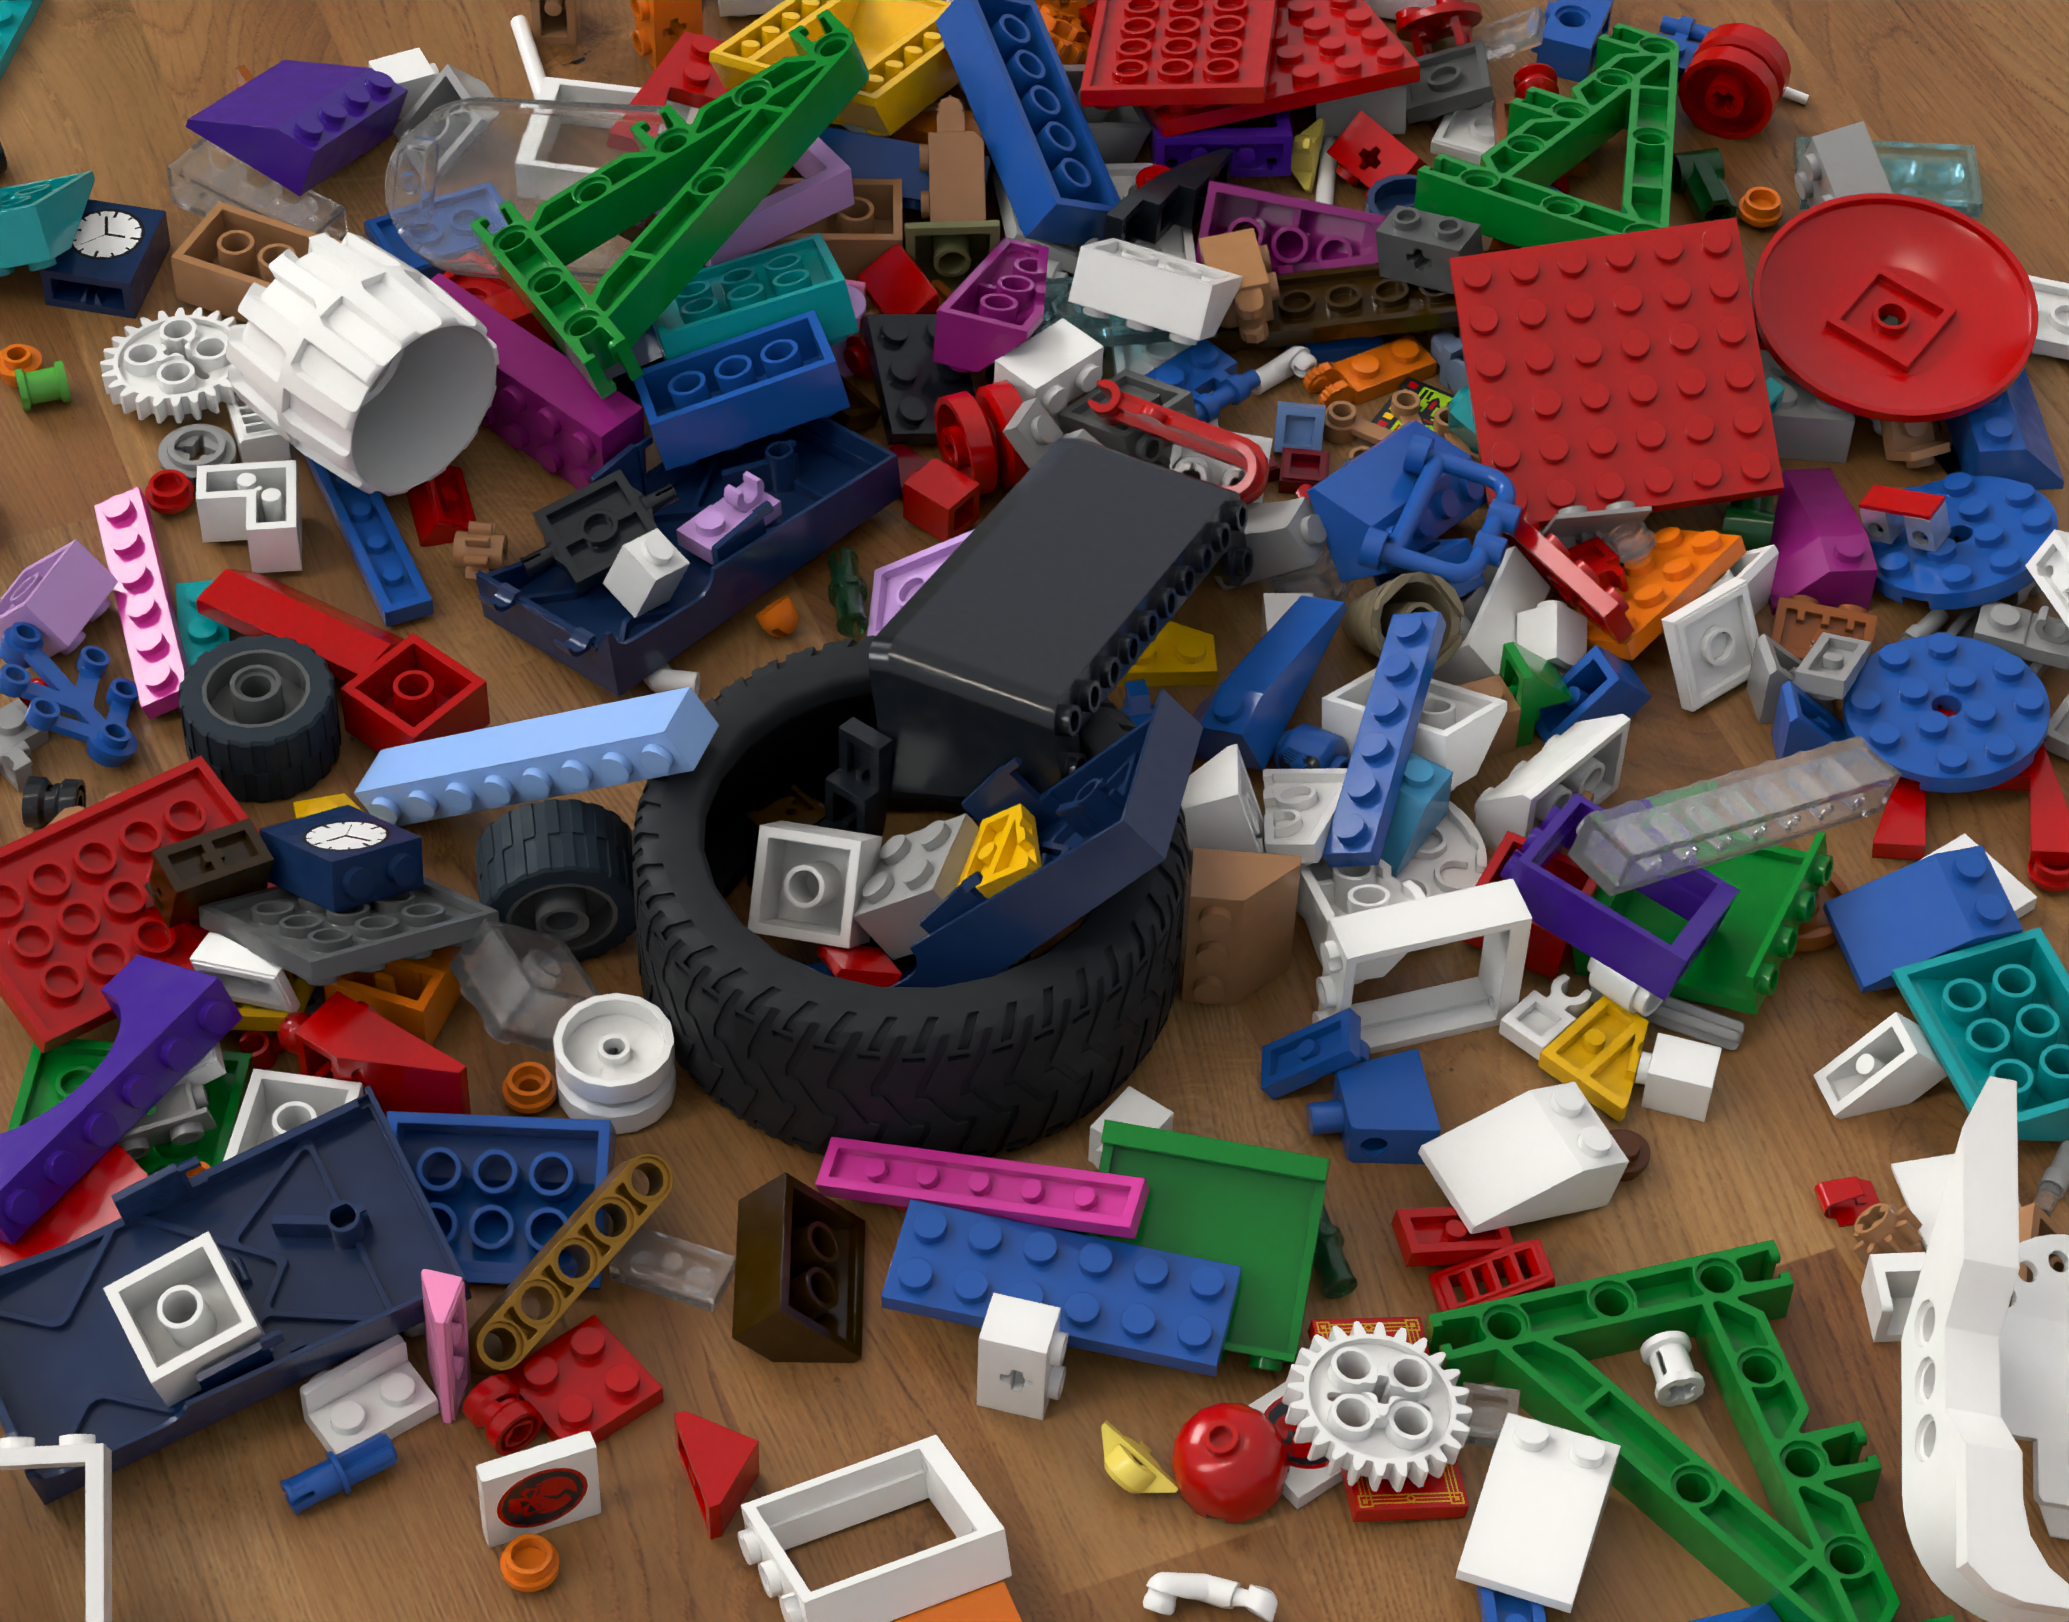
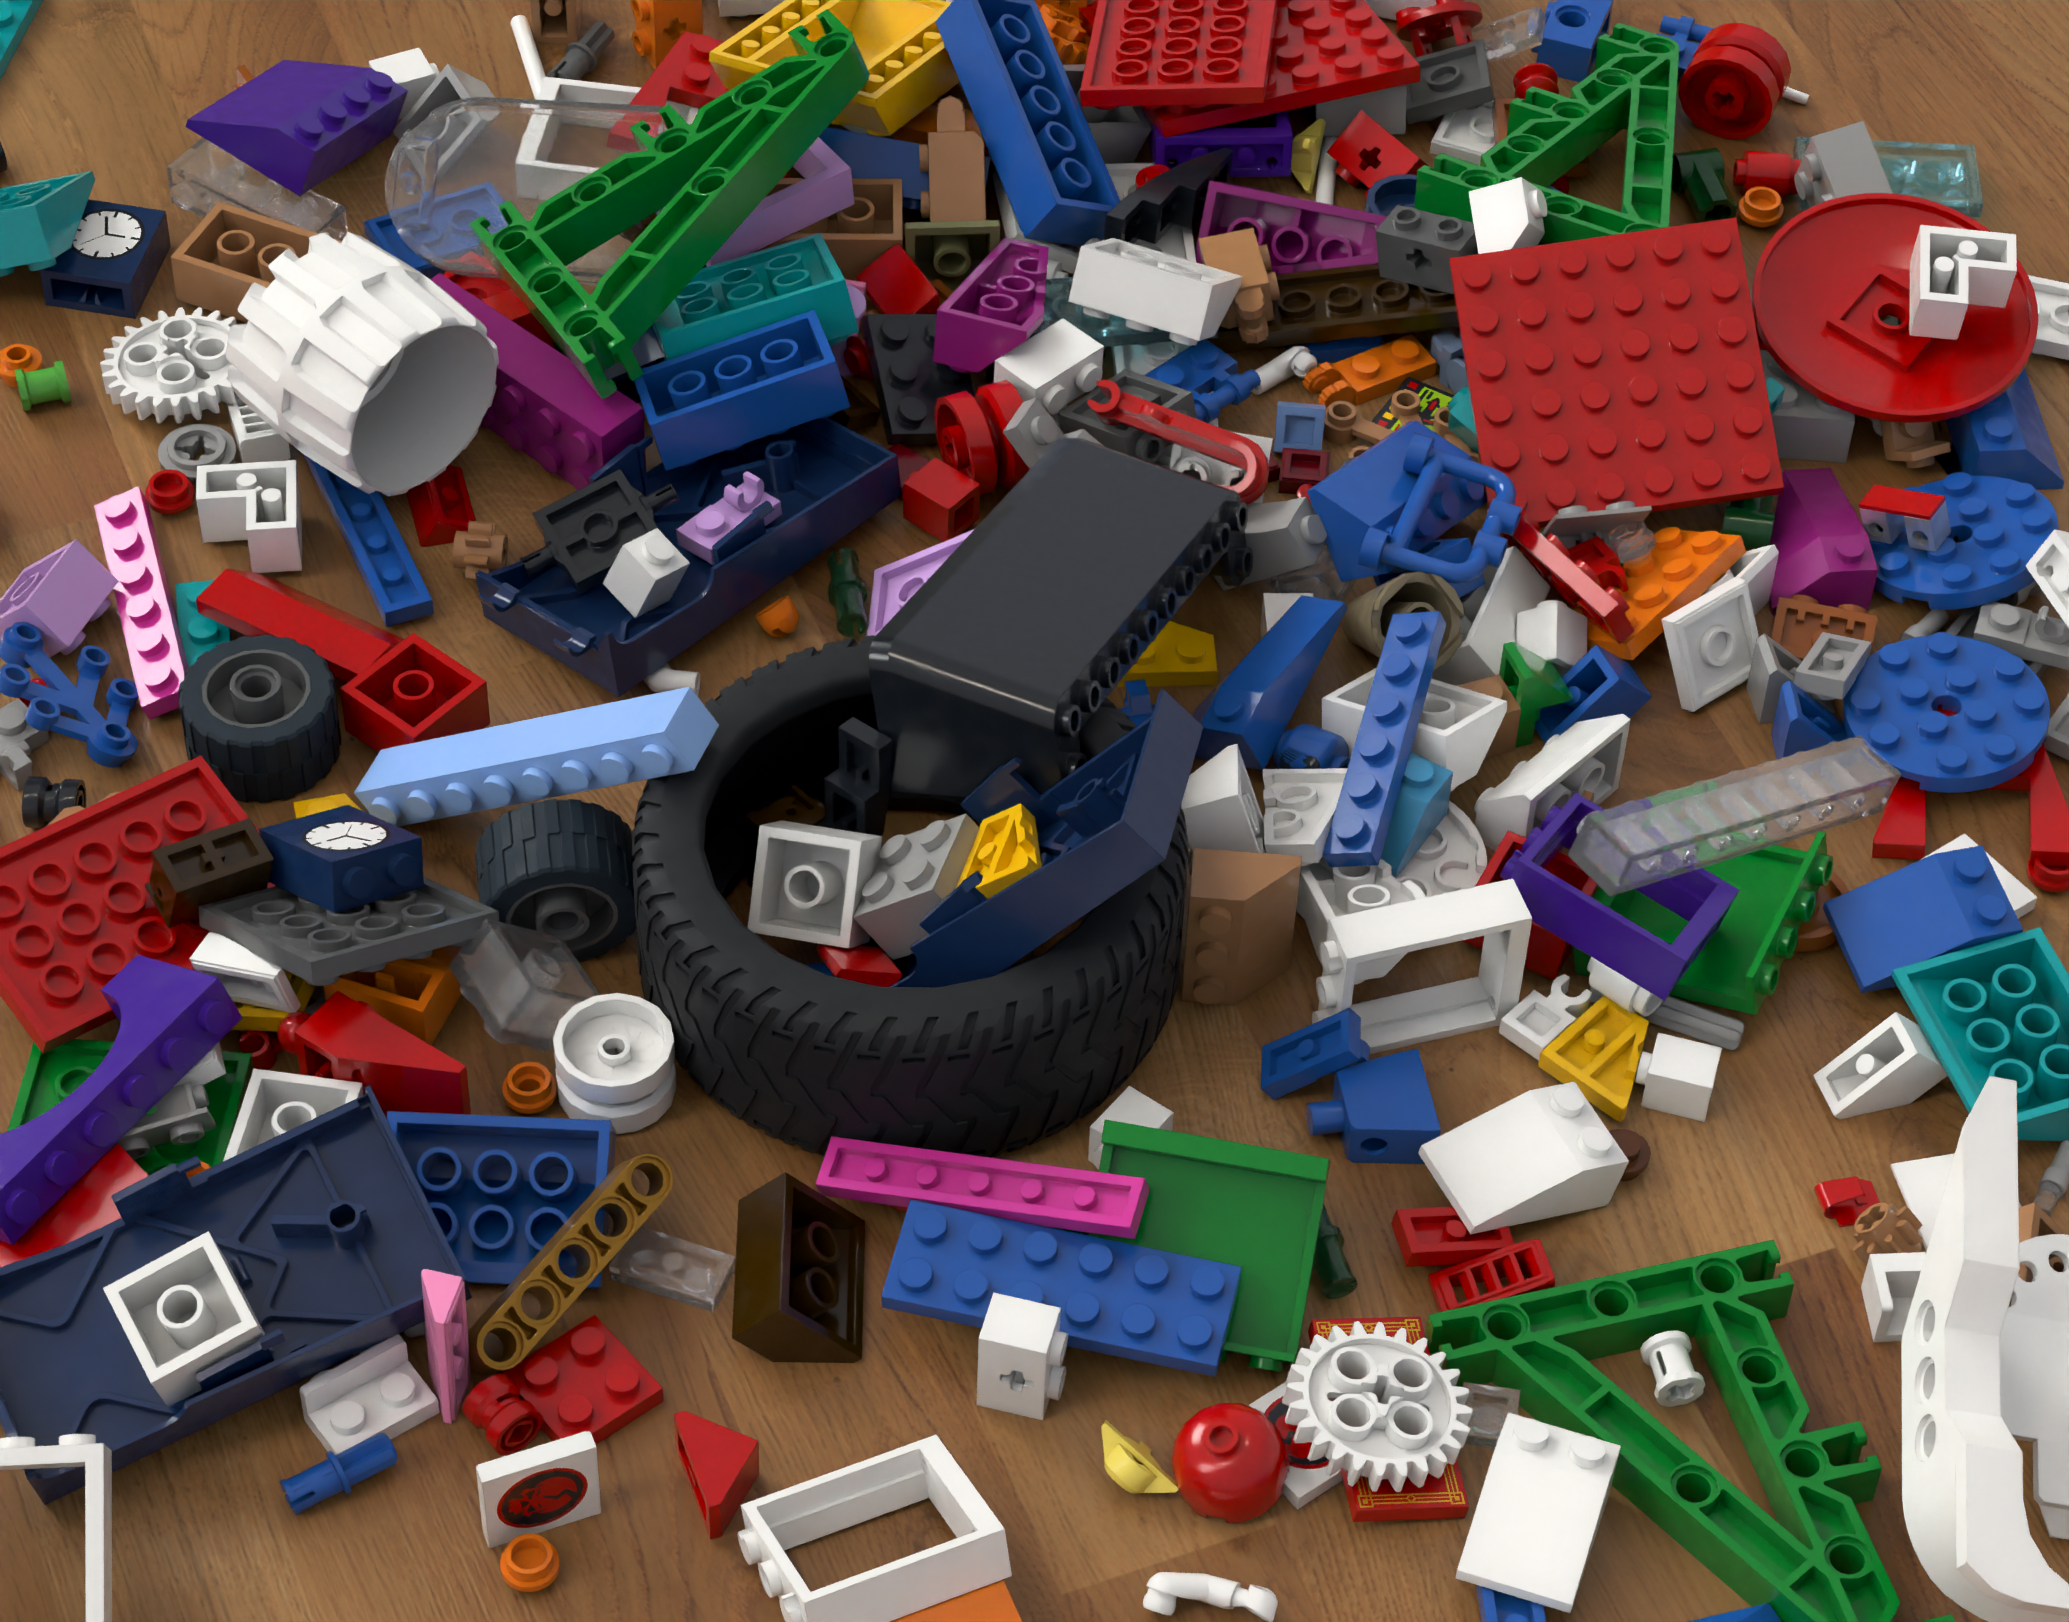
(583, 55): none -> dark grey axle
(1508, 215): none -> white slope
(1766, 170): none -> red brick
(1957, 270): none -> white brick

